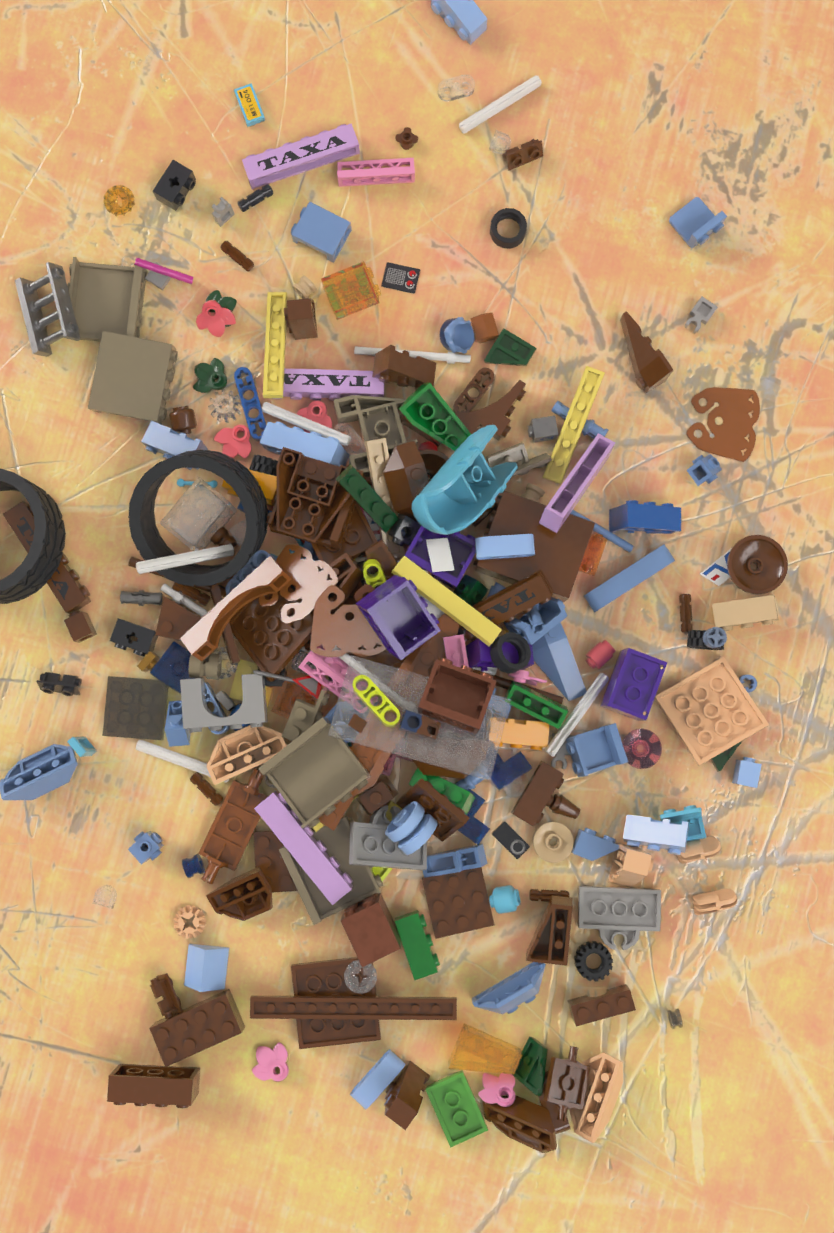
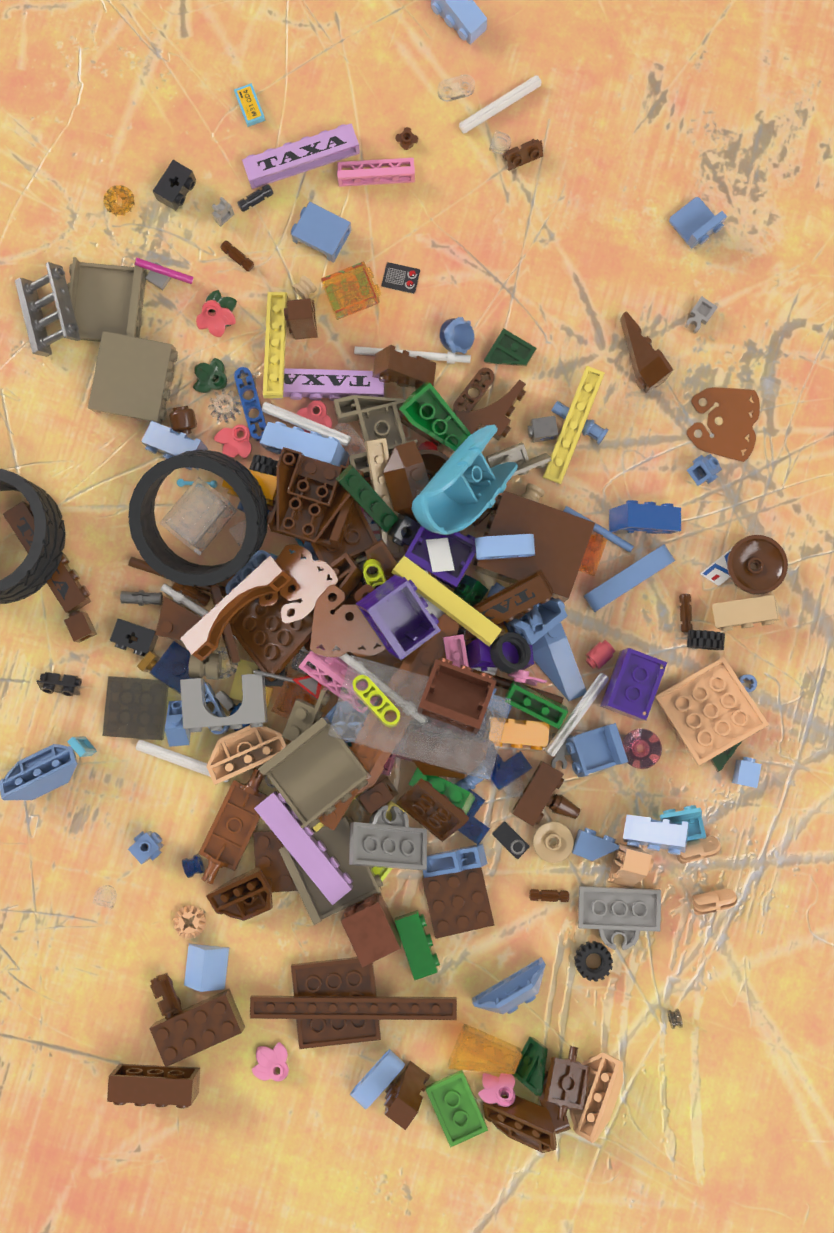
(184, 559): white axle -> none
(206, 789): reddish brown axle -> none
(222, 537): reddish brown wheel -> none
(357, 723): reddish brown piece -> none
(366, 983): clear gear -> none
(411, 828): light blue wheel -> none
(419, 725): leg -> none
(484, 327): dark orange piece -> none
(505, 899): medium azure head -> none
(508, 213): black tyre -> none
(552, 935): reddish brown wedge -> none
(576, 483): lavender brick -> none
(591, 1009): reddish brown arch -> none
(719, 637): sand blue wheel -> none

